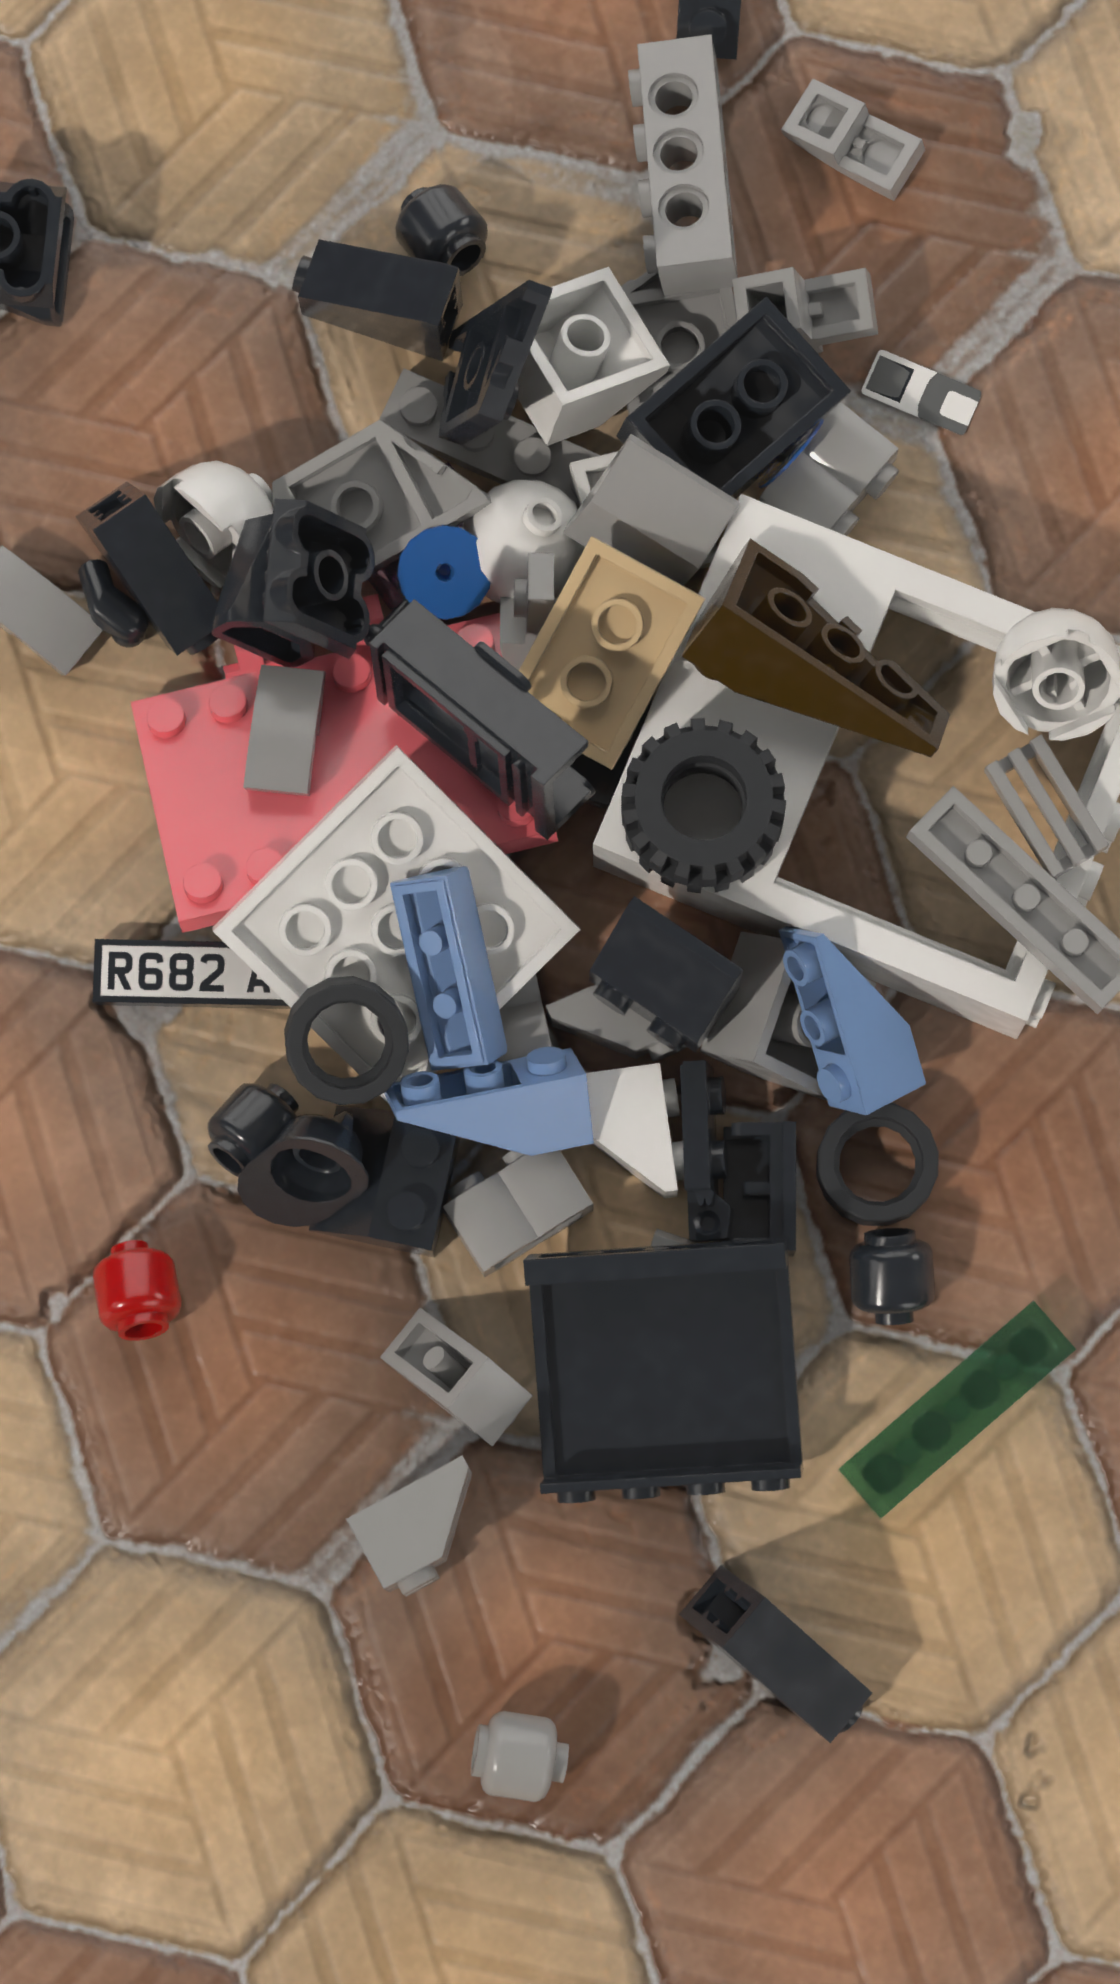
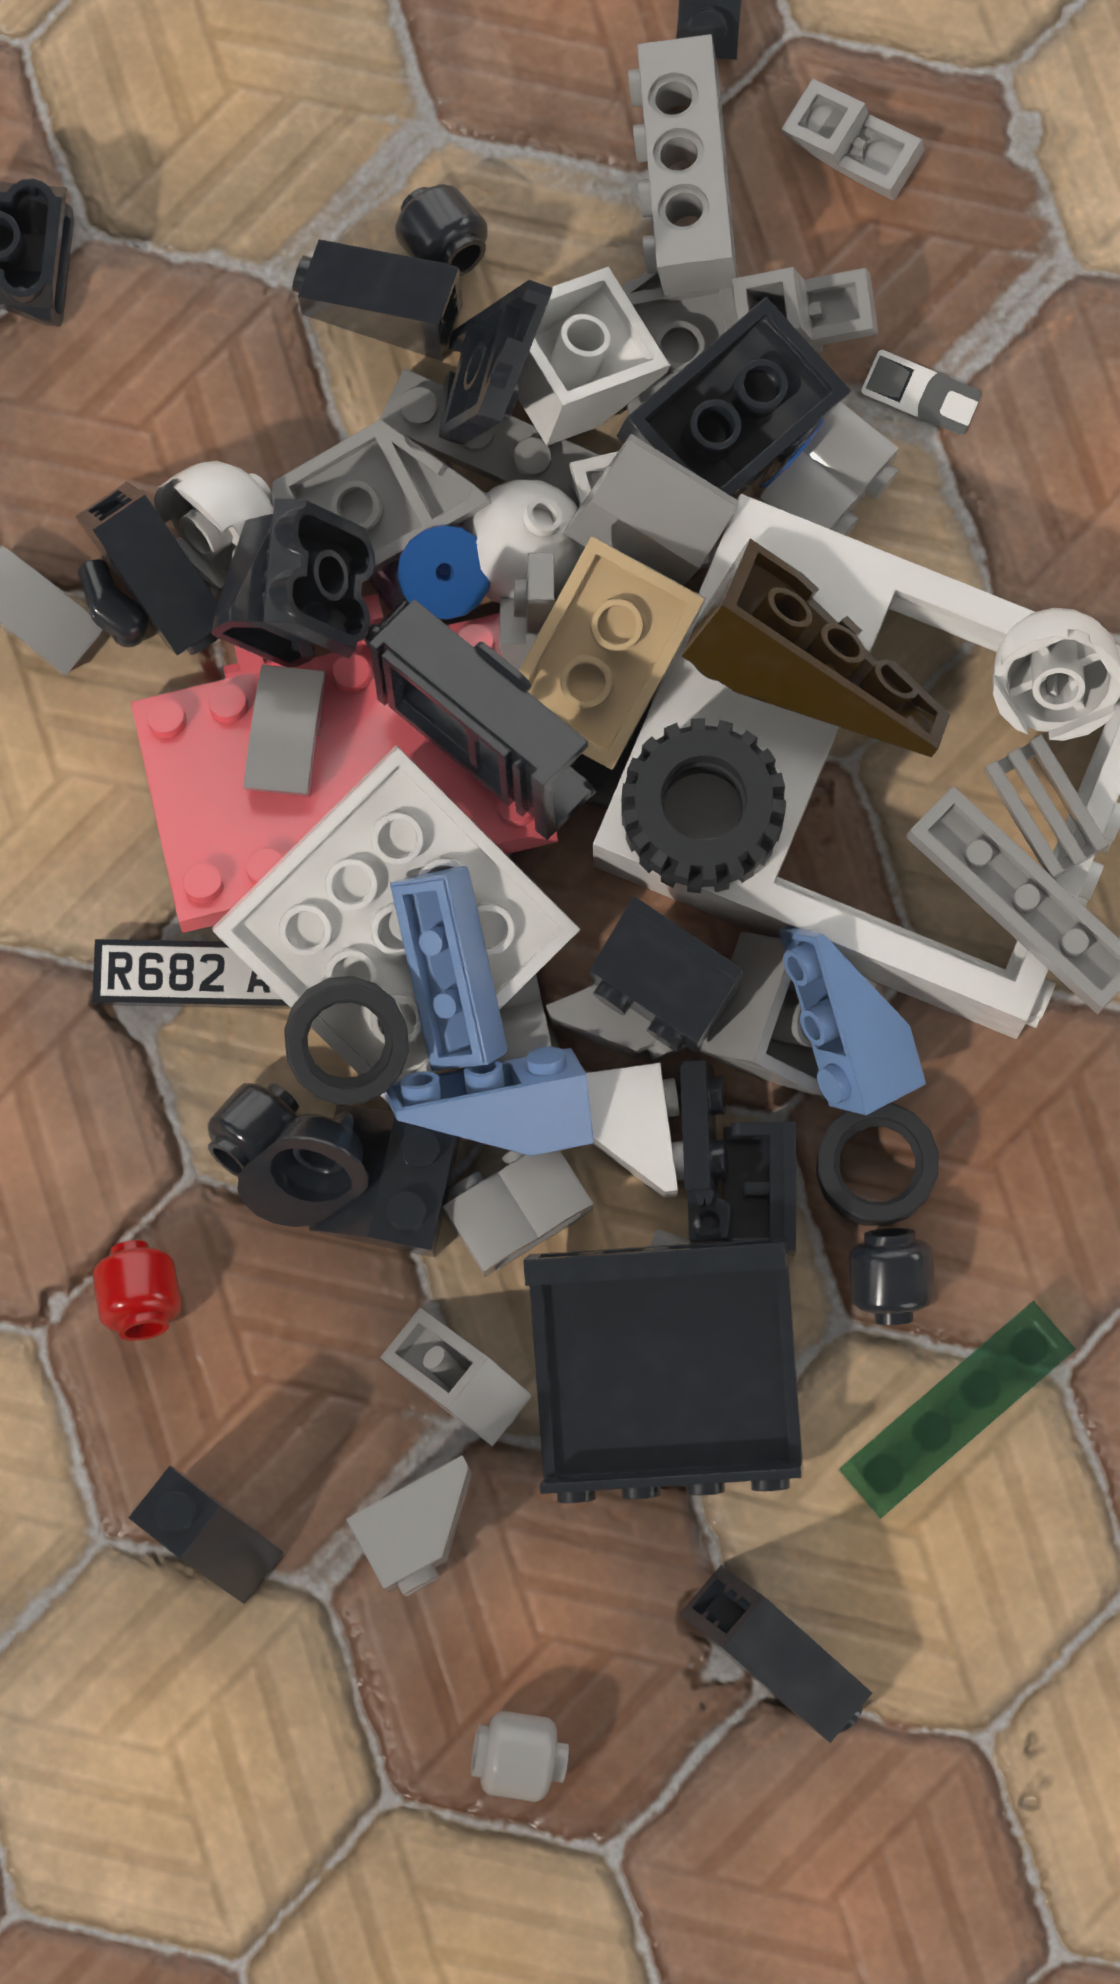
(206, 1534): none -> black slope

